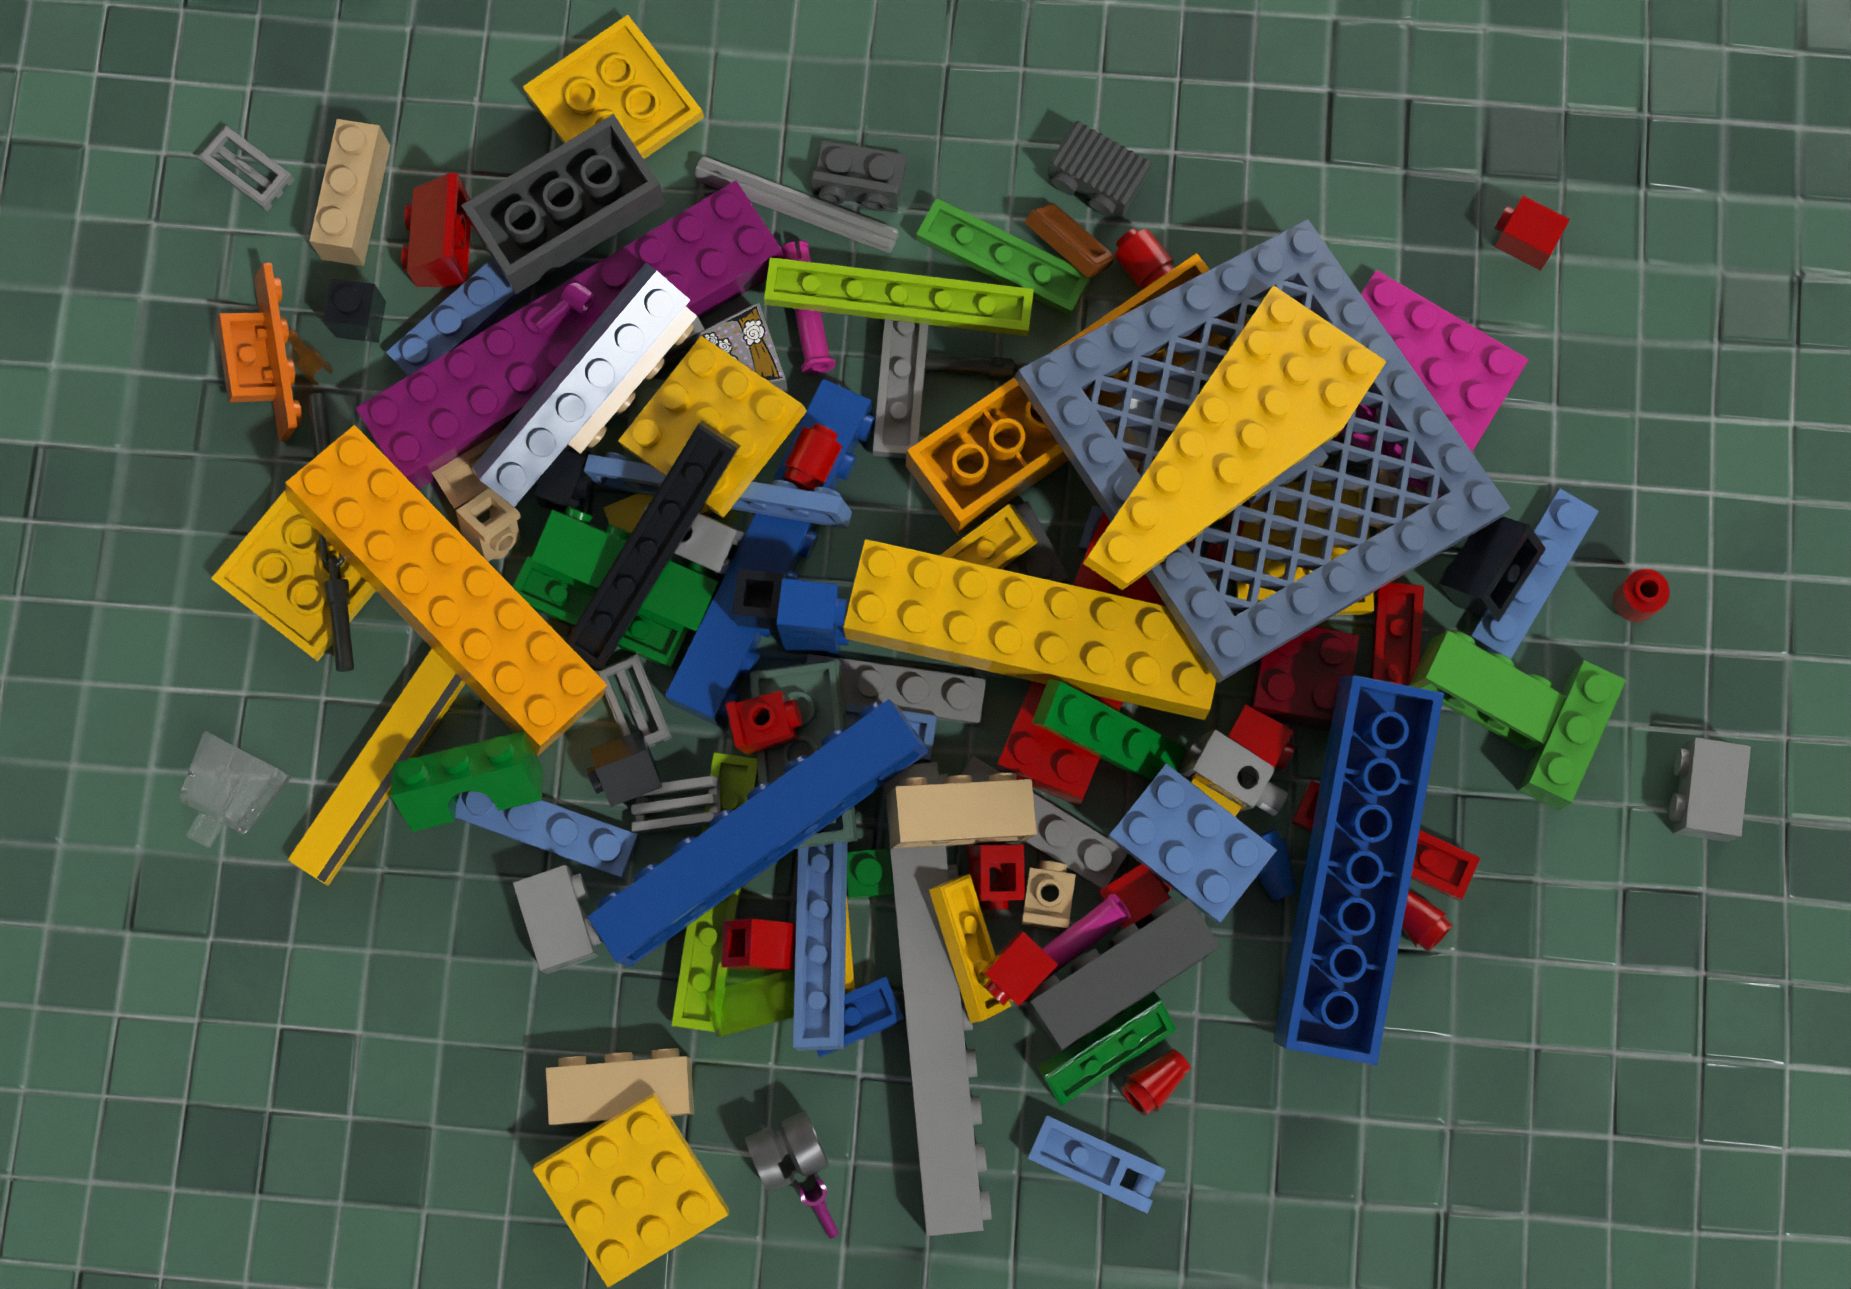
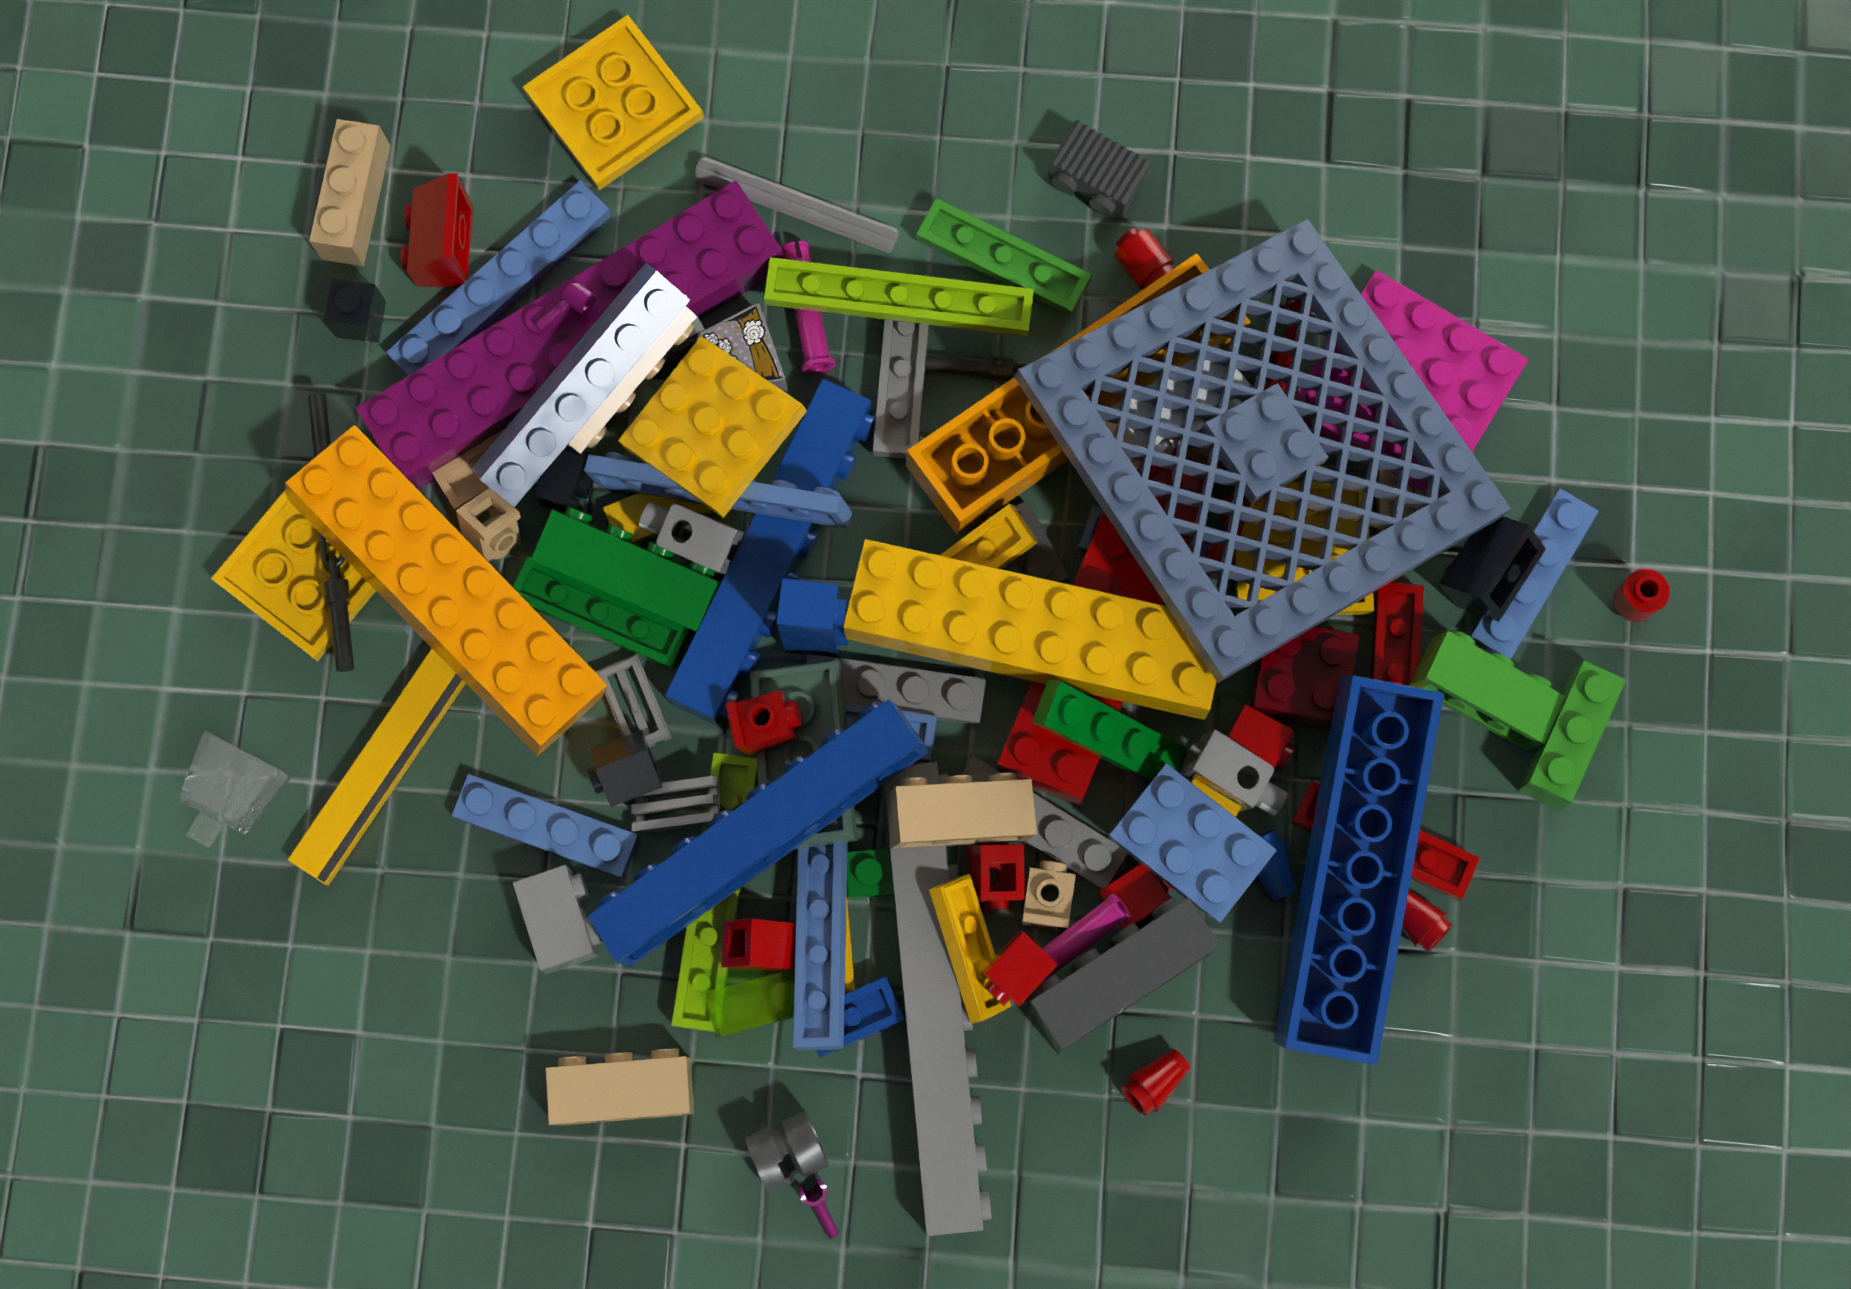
(256, 354): orange bracket -> none
(272, 189): light grey tile -> none
(310, 360): clear orange hand -> none
(498, 767): green arch -> none
(564, 203): dark grey brick -> none
(631, 1189): yellow plate -> none
(652, 544): black tile -> none
(757, 599): black brick -> none
(812, 457): red brick -> none
(859, 176): dark grey bracket -> none
(1070, 240): dark orange tile -> none
(1094, 1163): medium blue plate -> none
(1107, 1048): green tile -> none
(1263, 410): yellow wing -> none
(1530, 232): red brick -> none
(1710, 789): light grey brick -> none

